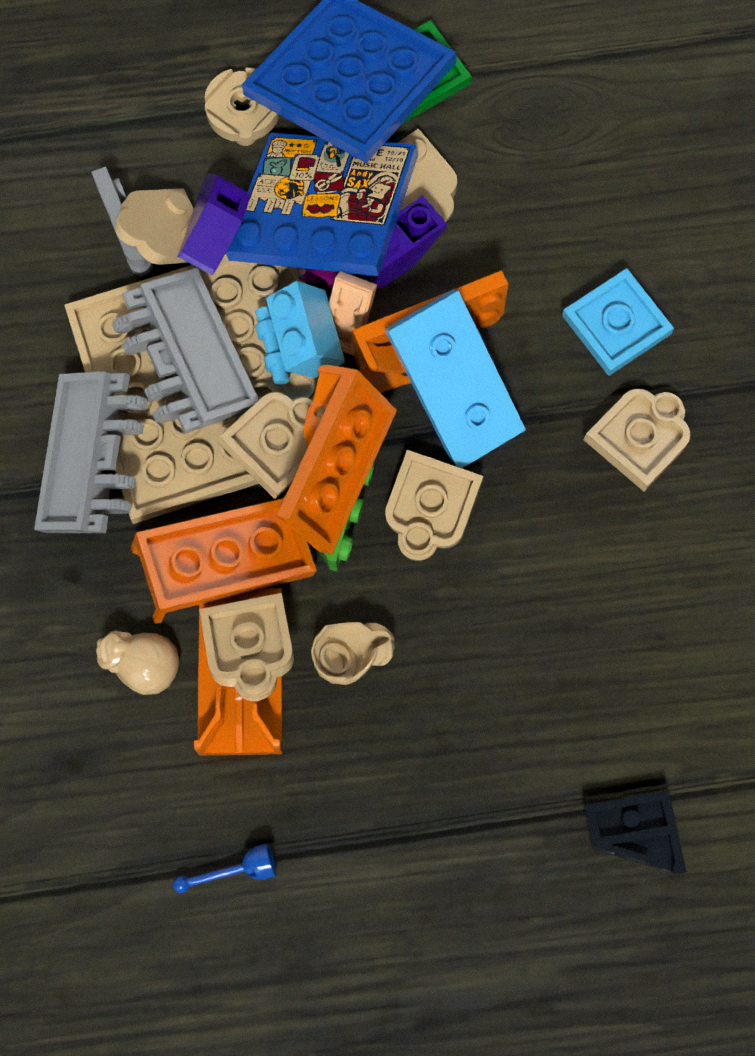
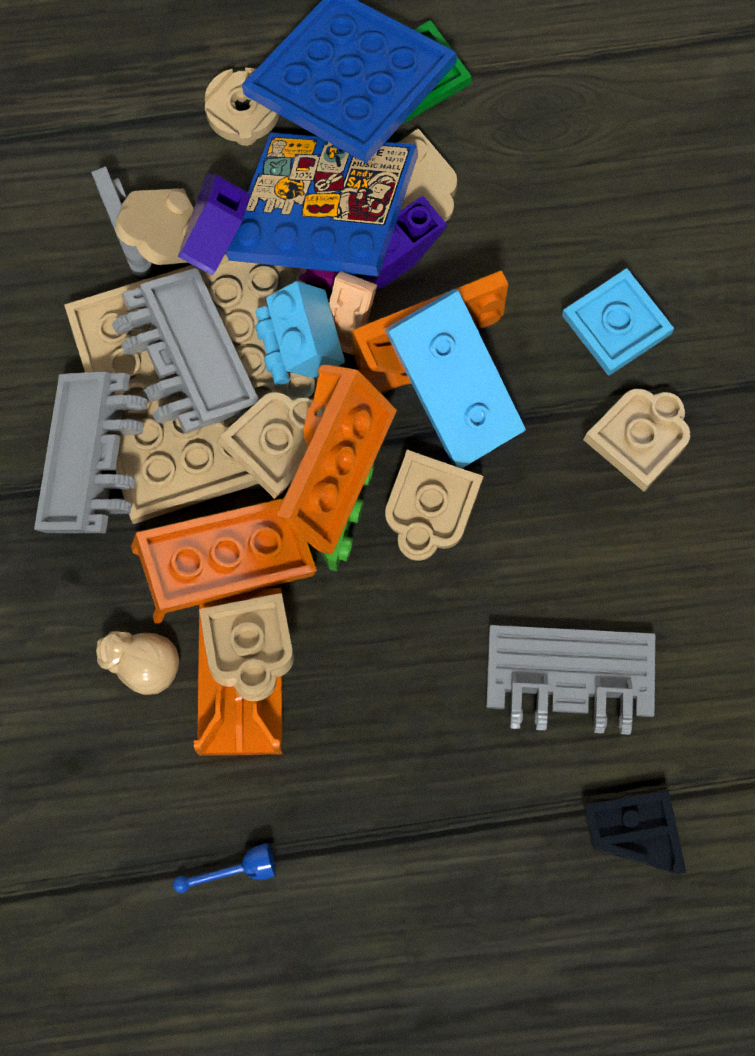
(349, 649): tan hair -> none
(571, 669): none -> light grey hinge

